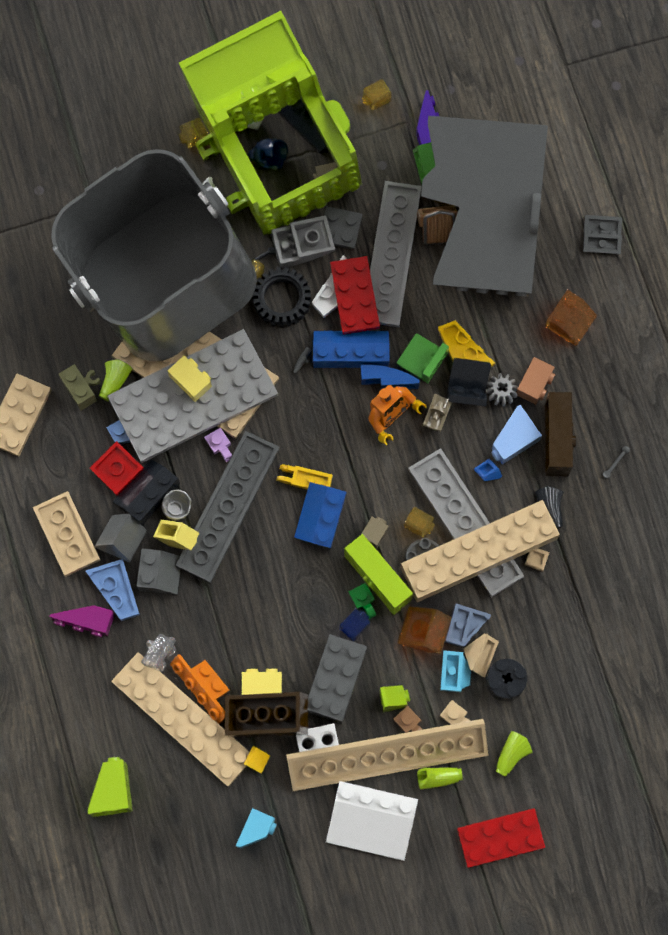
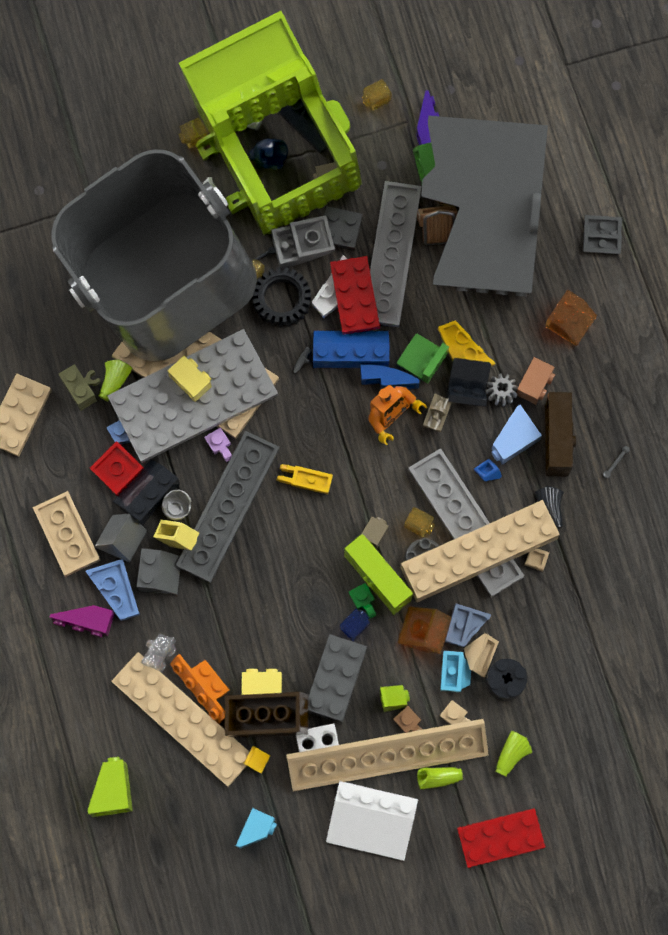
(320, 514): blue slope -> none

